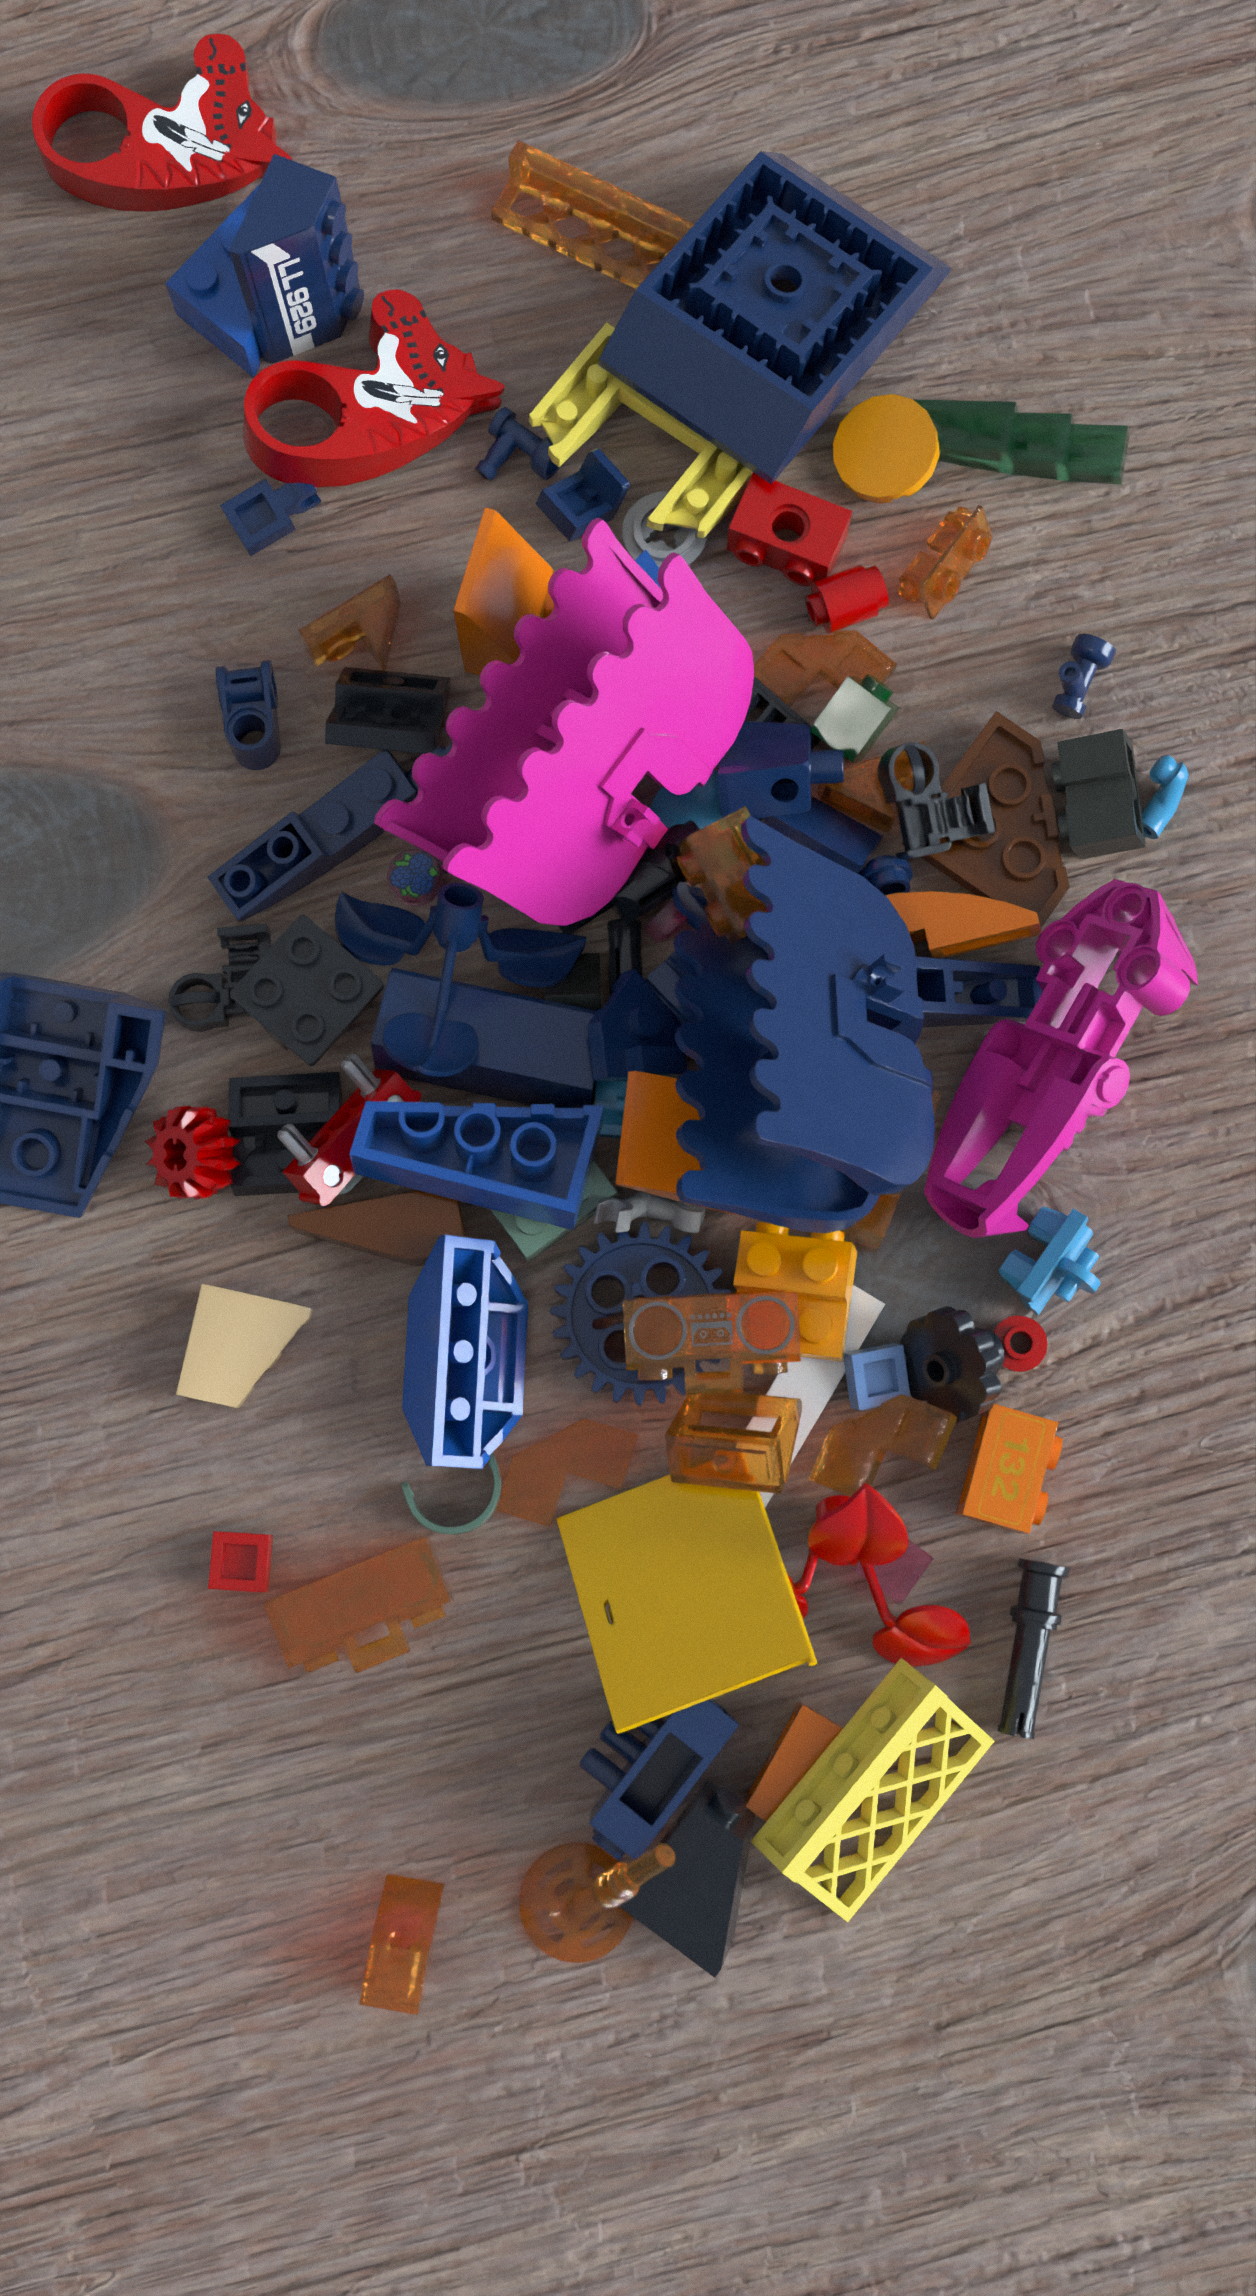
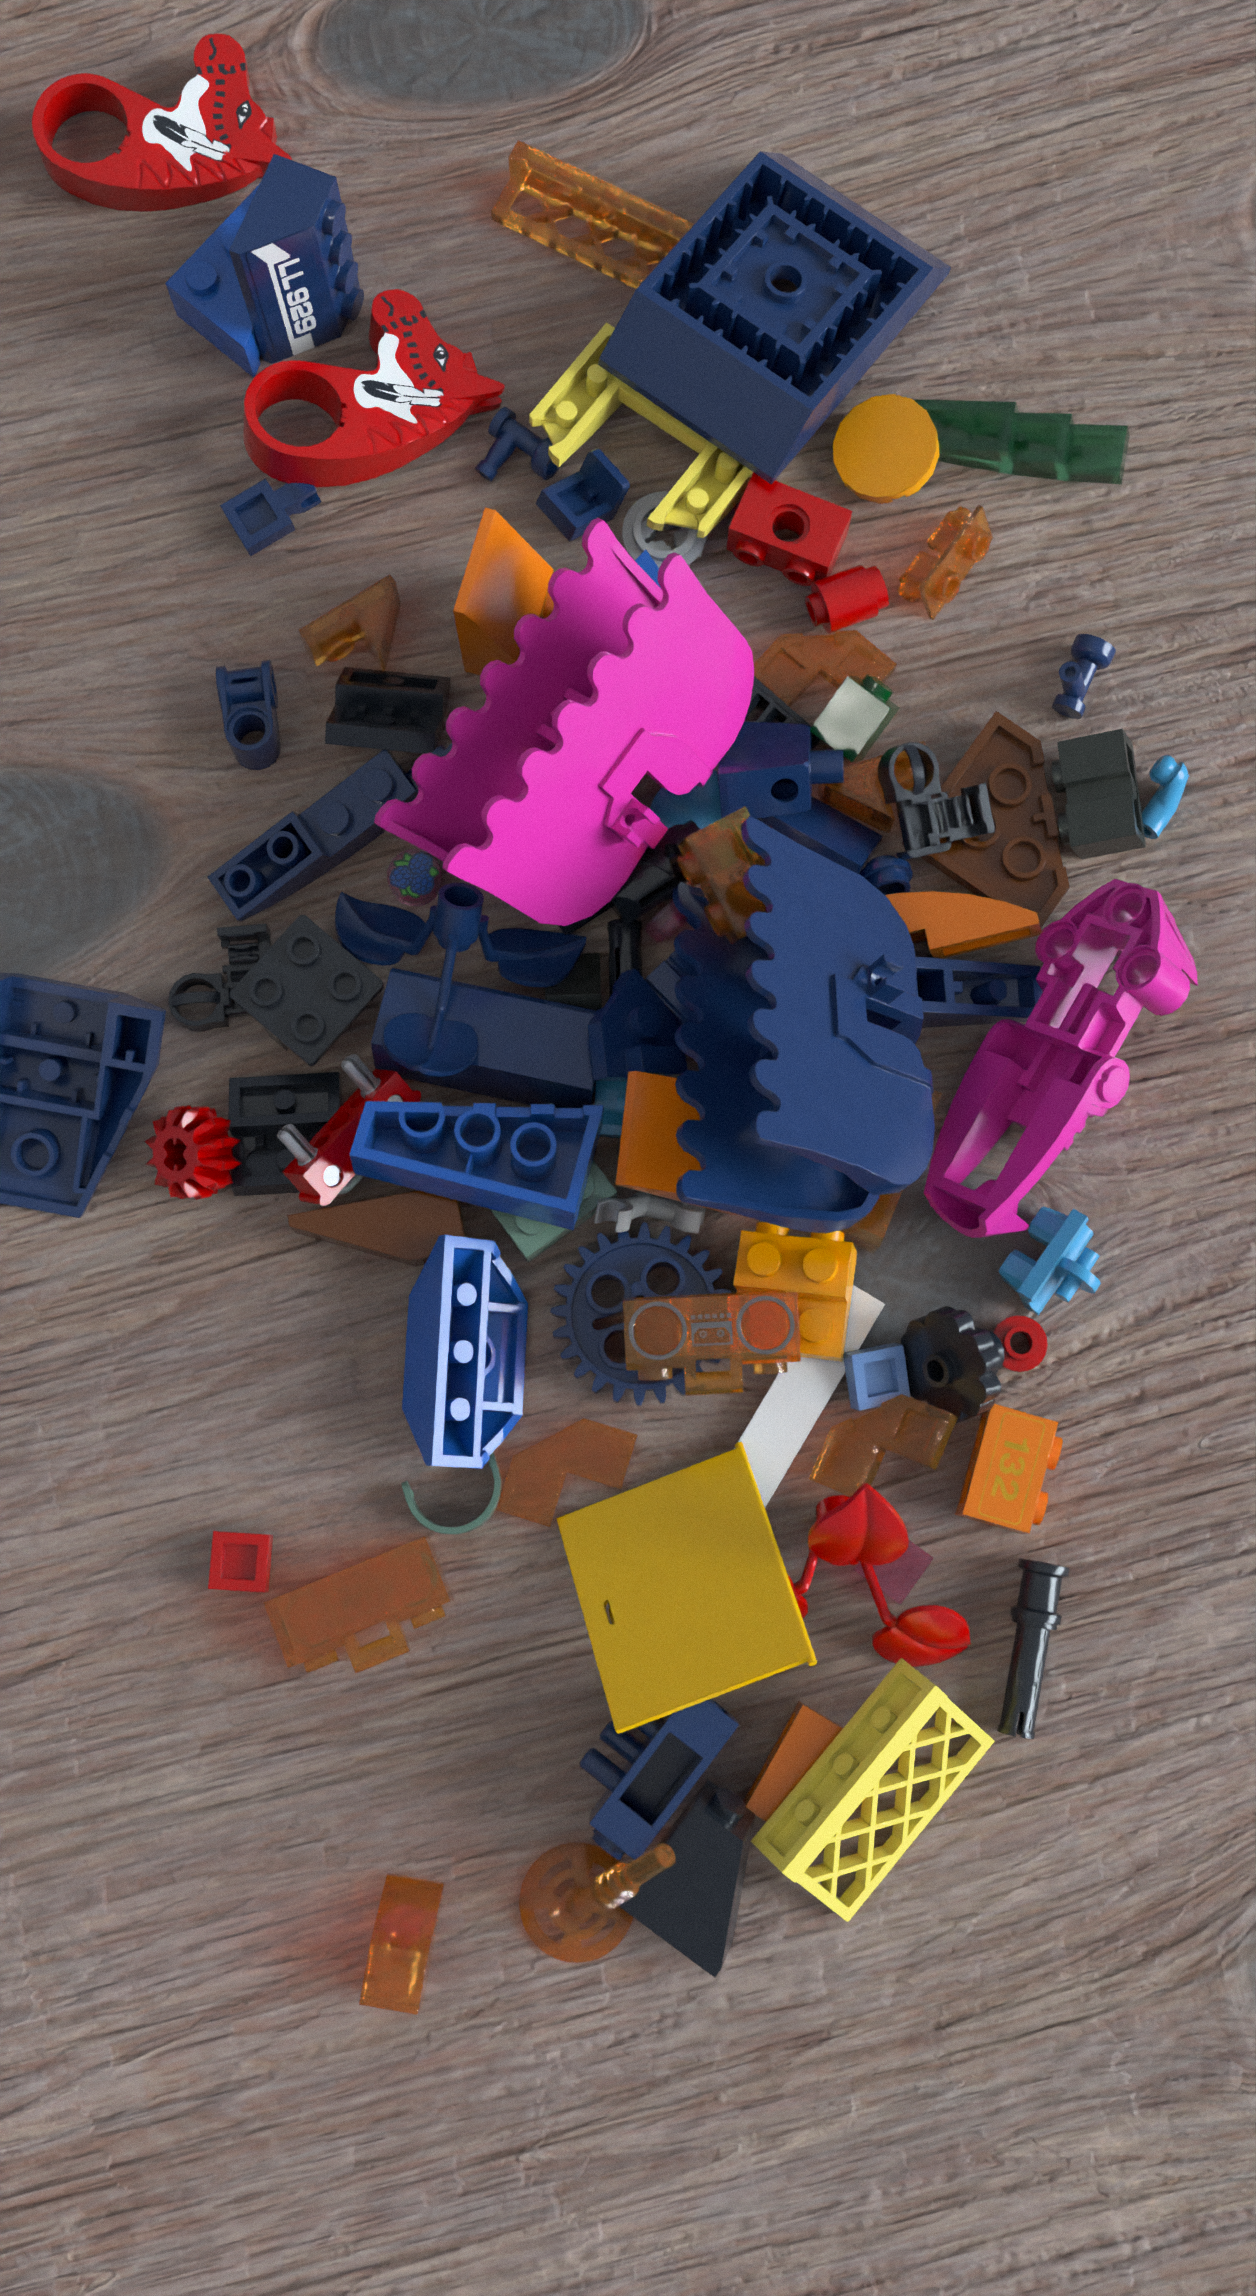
(234, 1343): tan slope -> none
(732, 1455): clear orange tile -> none

